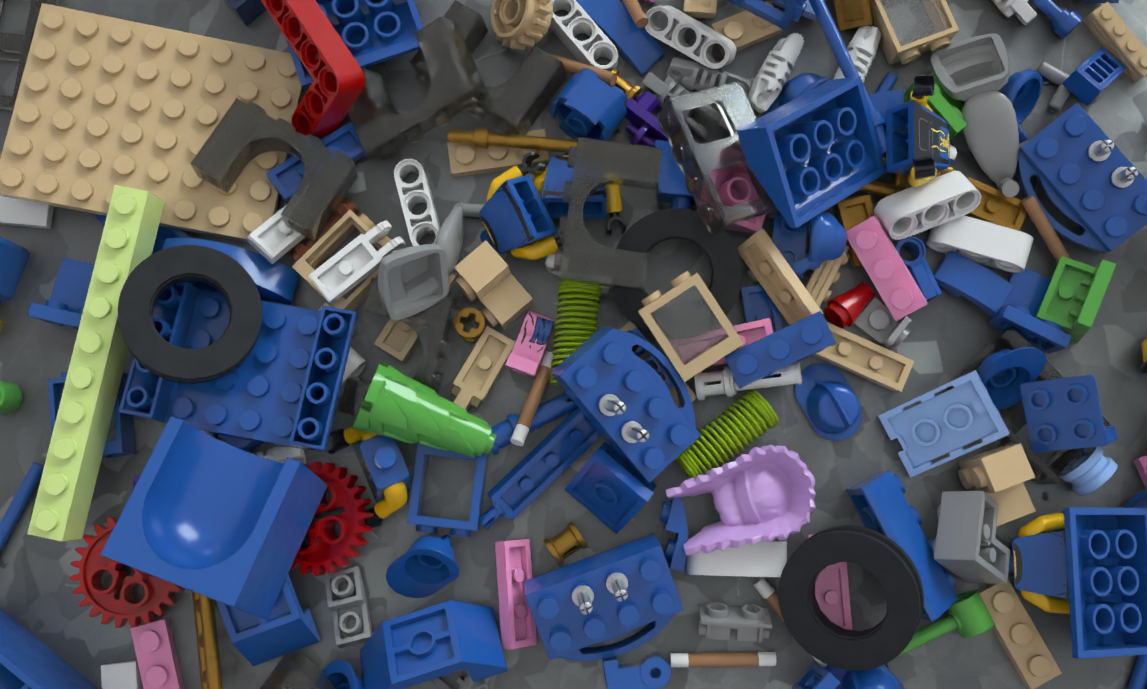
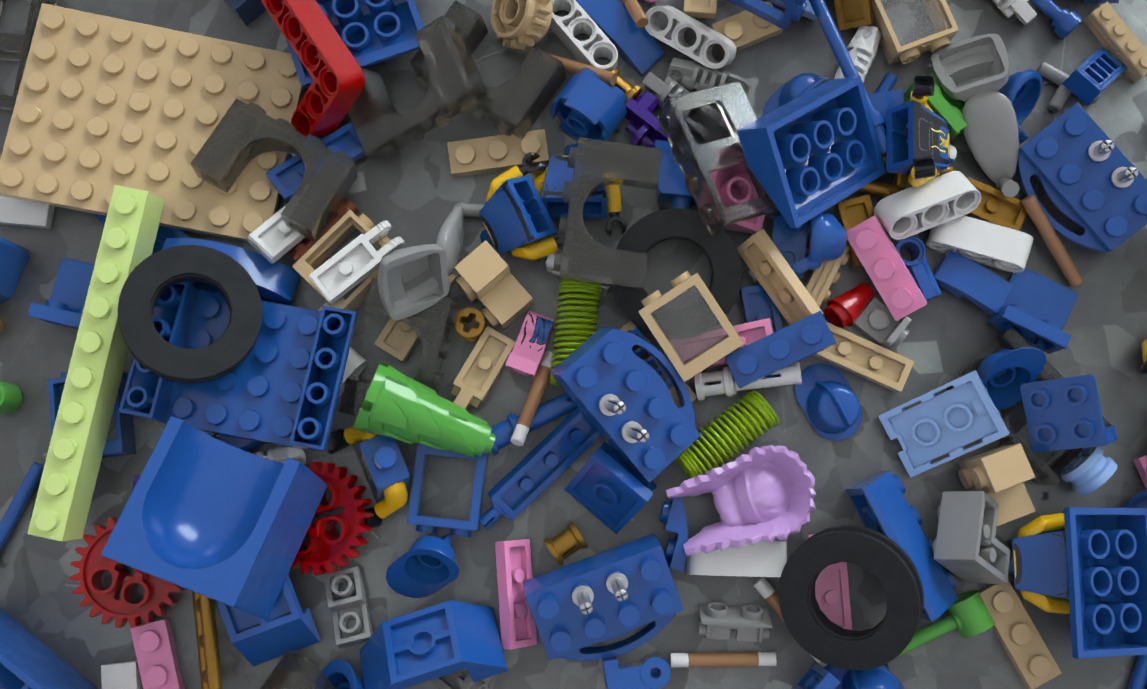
(413, 194): white beam -> none
(484, 138): pearl gold bar -> none
(775, 72): white hinge -> none
(1075, 295): bright green bracket -> none

